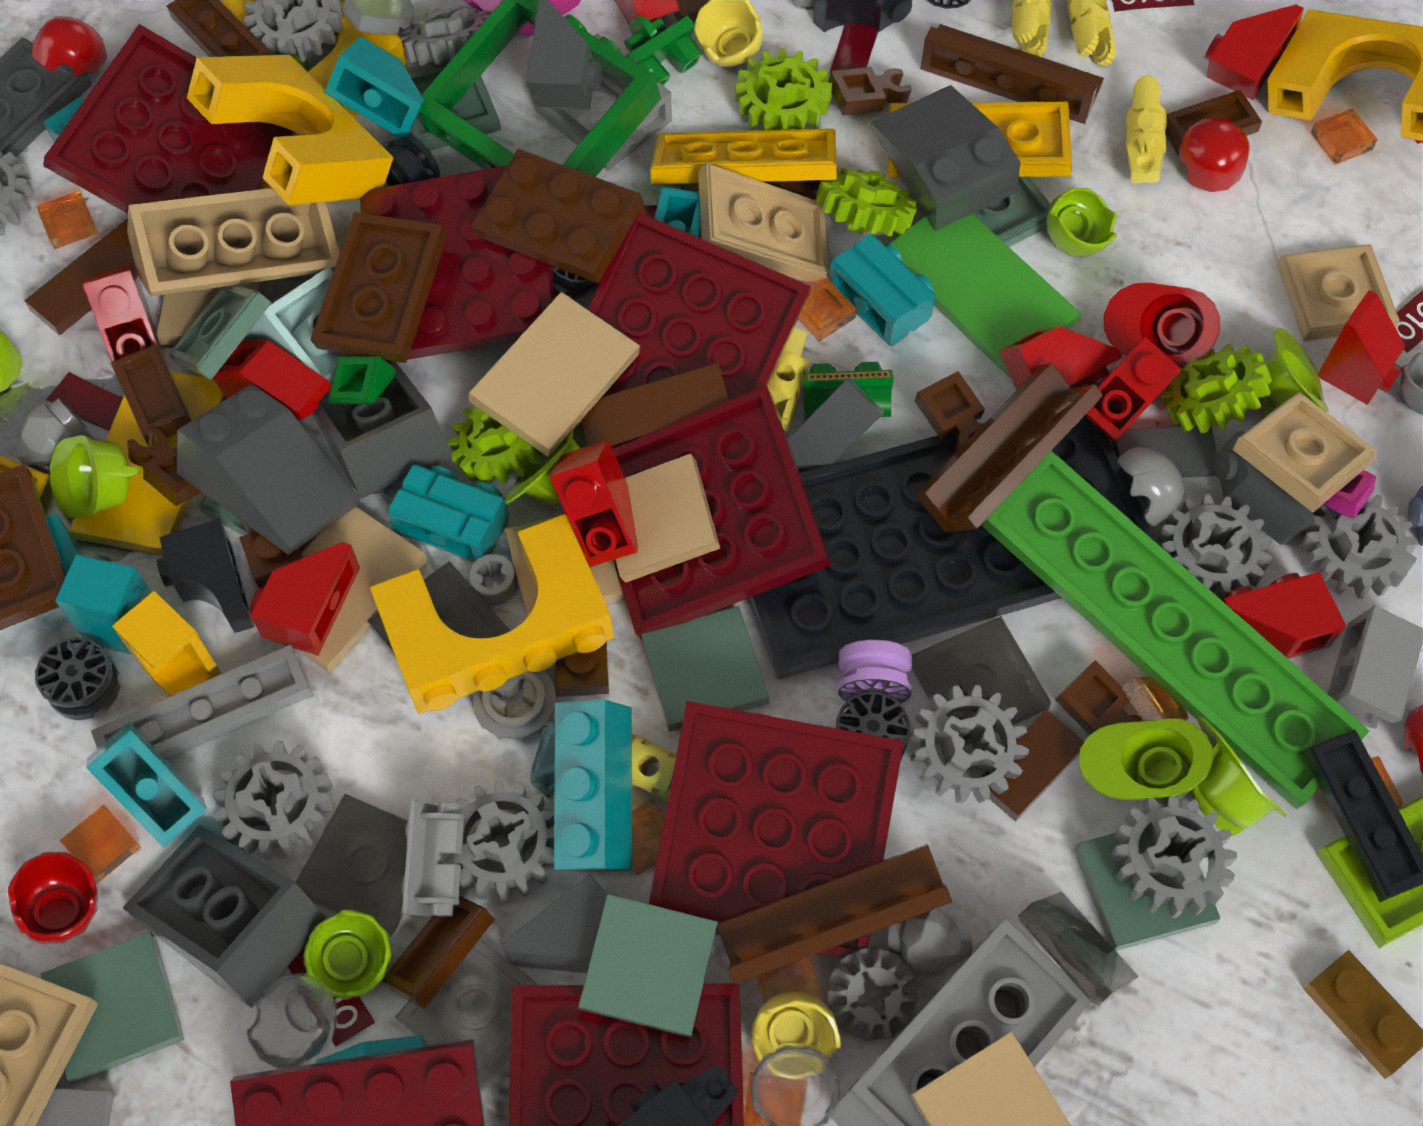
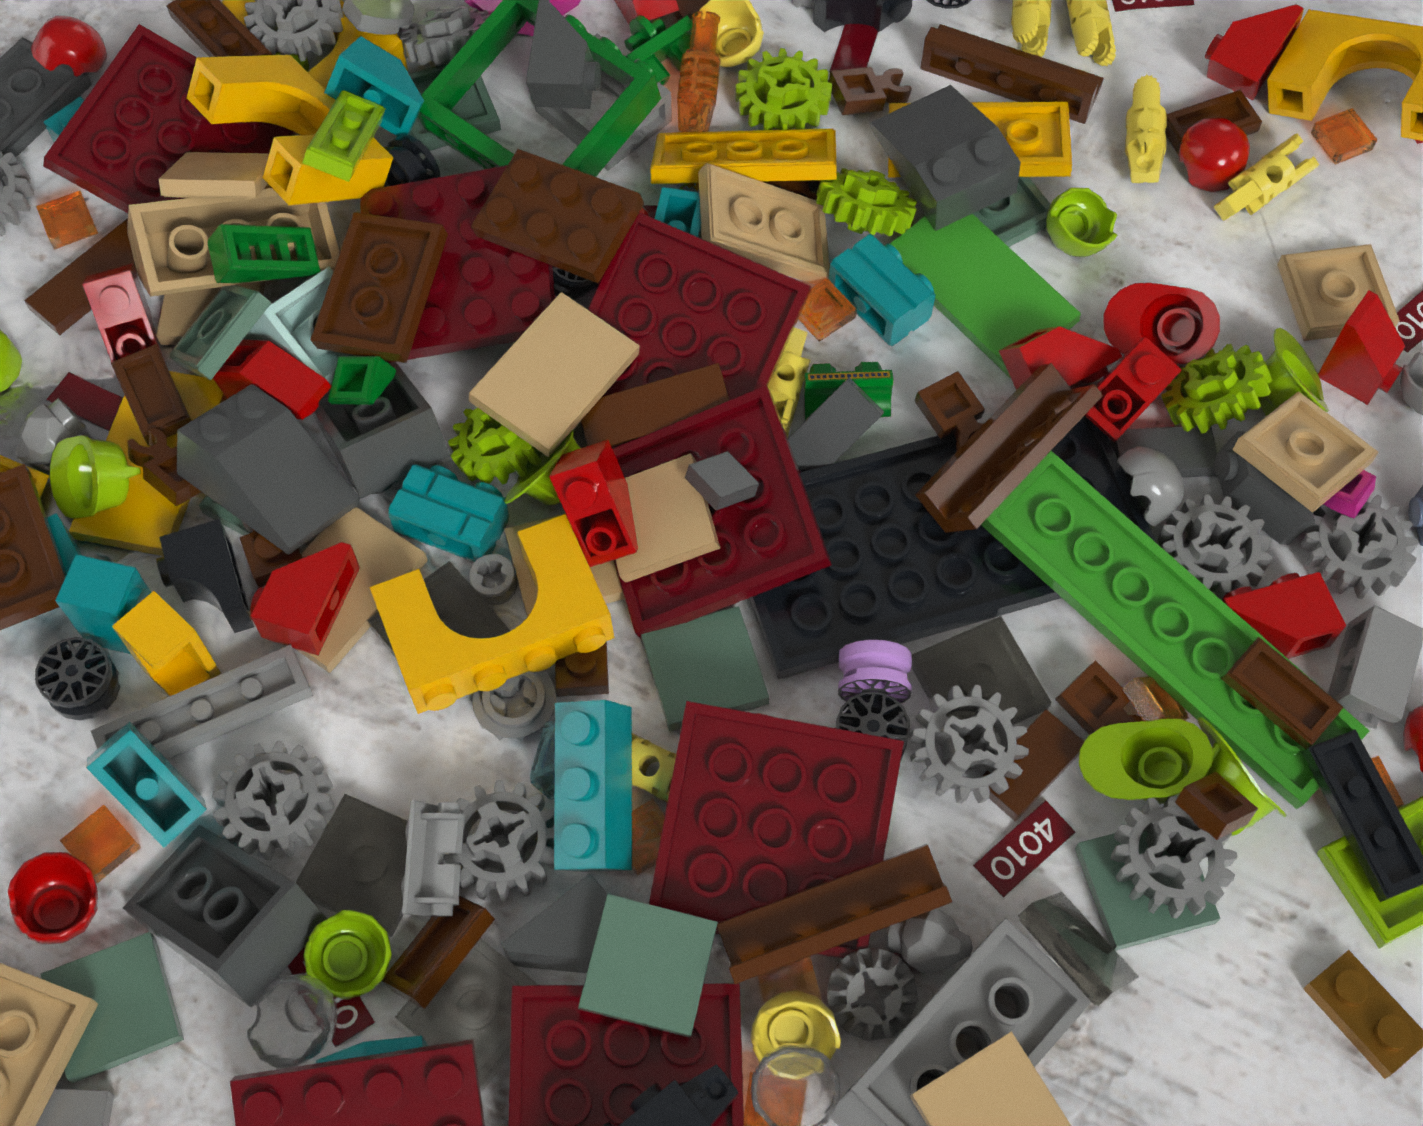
(215, 176): none -> tan tile
(233, 260): none -> green slope
(344, 135): none -> lime tile
(699, 75): none -> clear orange hinge
(721, 480): none -> dark grey tile
(1024, 848): none -> dark red sticker
(1216, 805): none -> reddish brown plate
(1265, 180): none -> light yellow hinge
(1282, 693): none -> reddish brown tile

